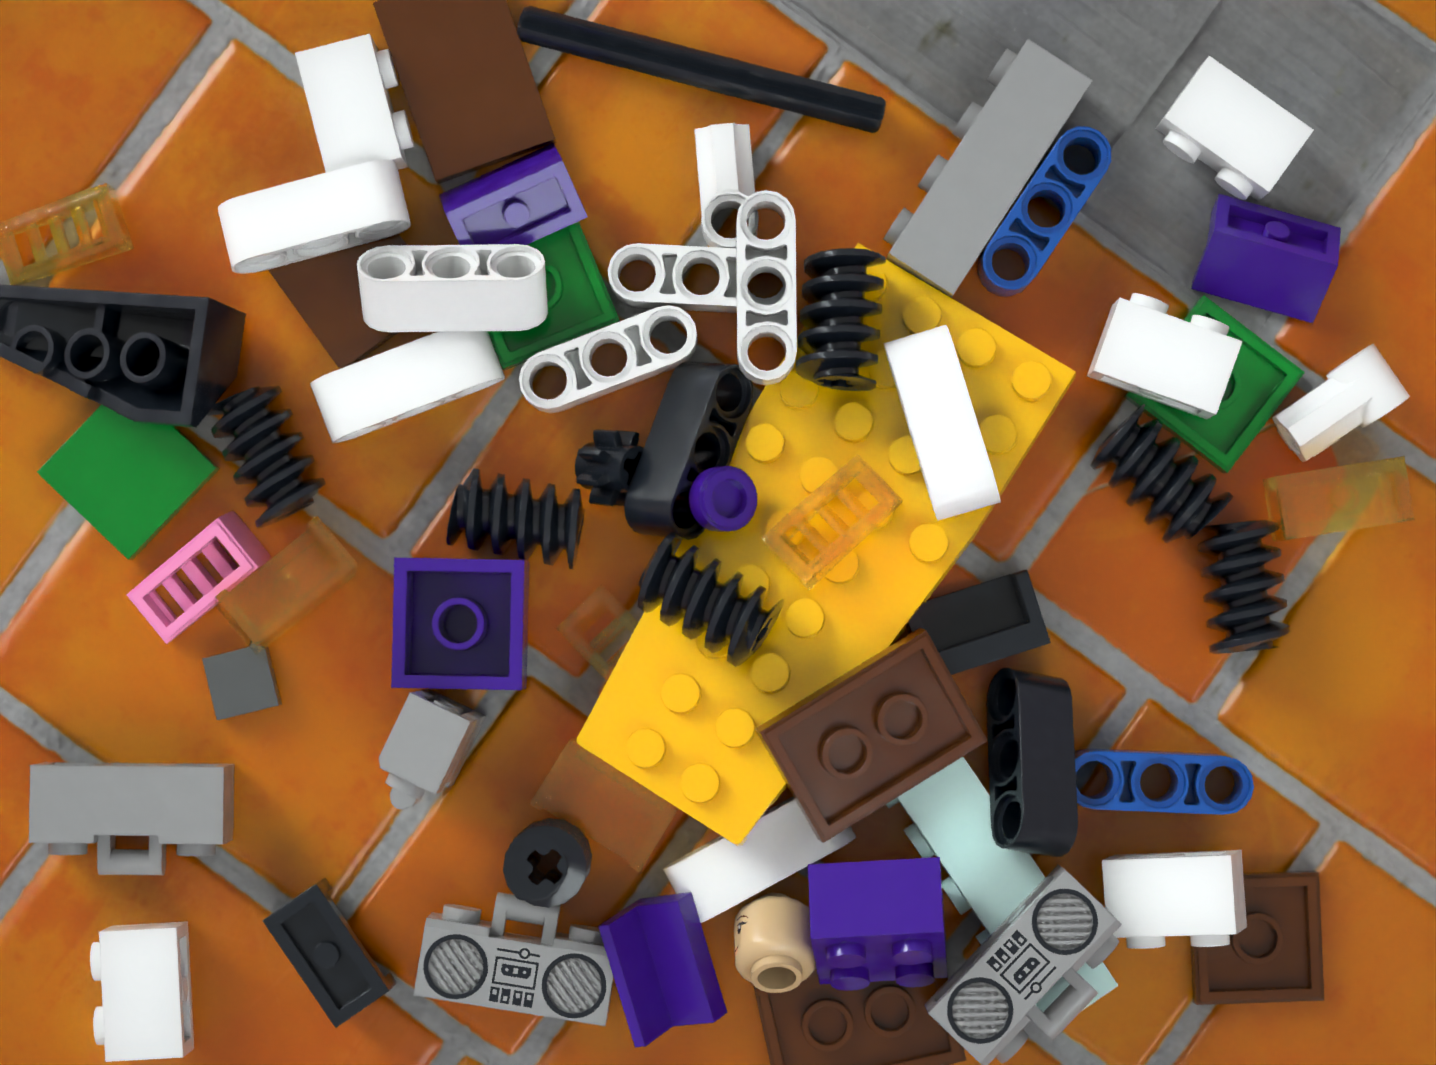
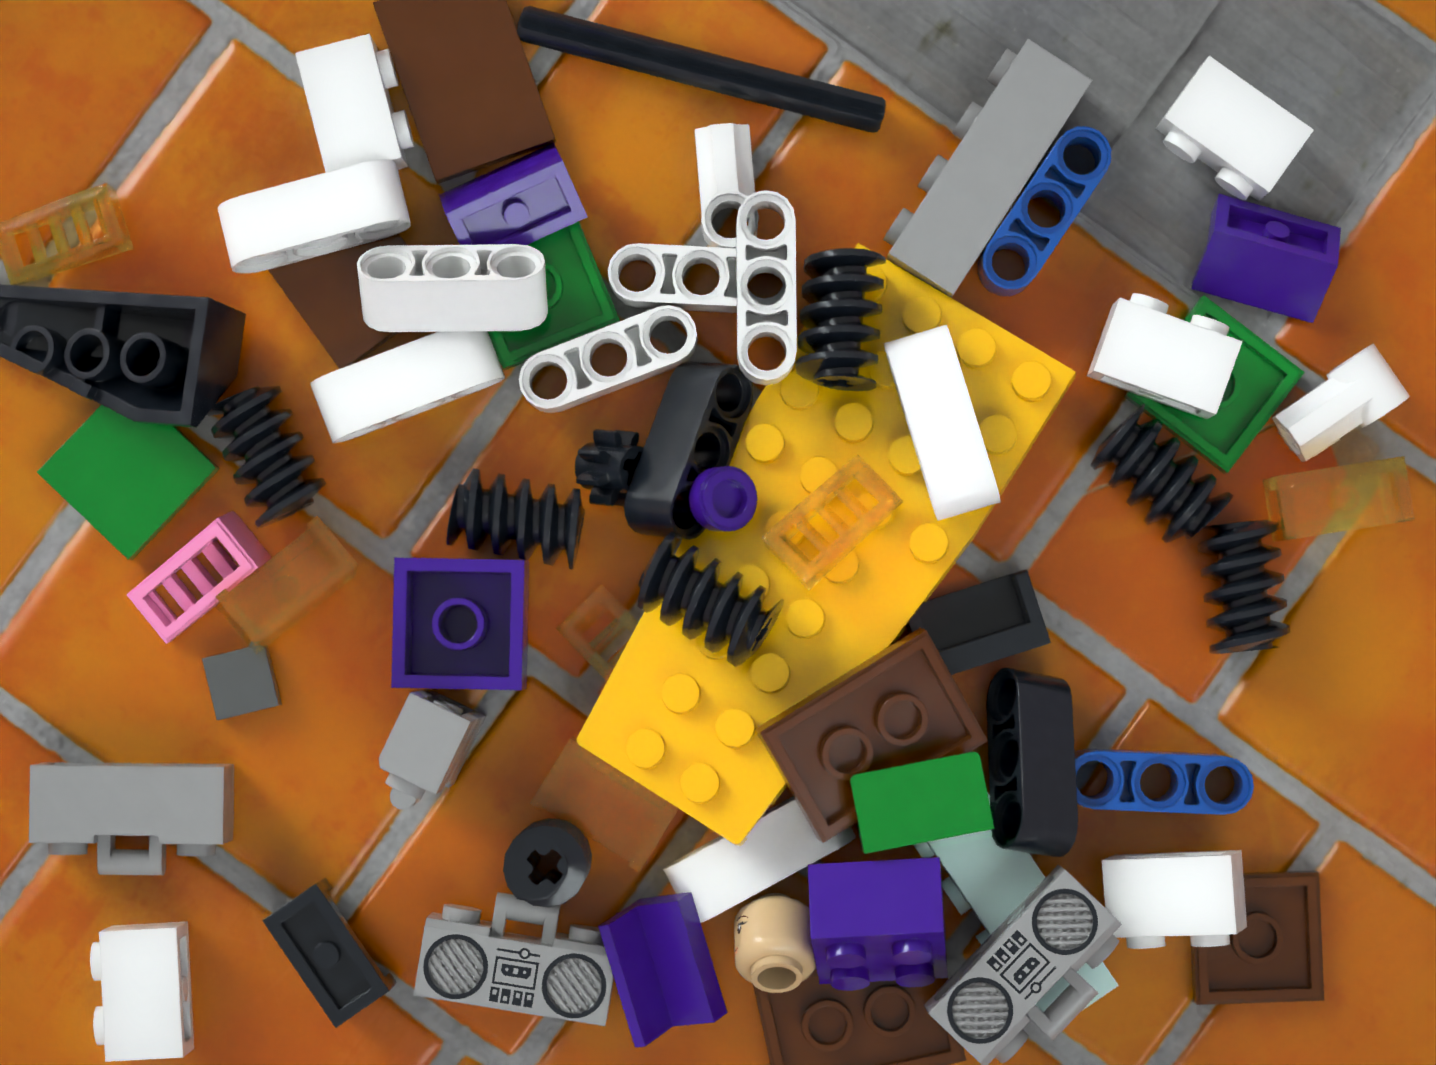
(921, 802): none -> green panel

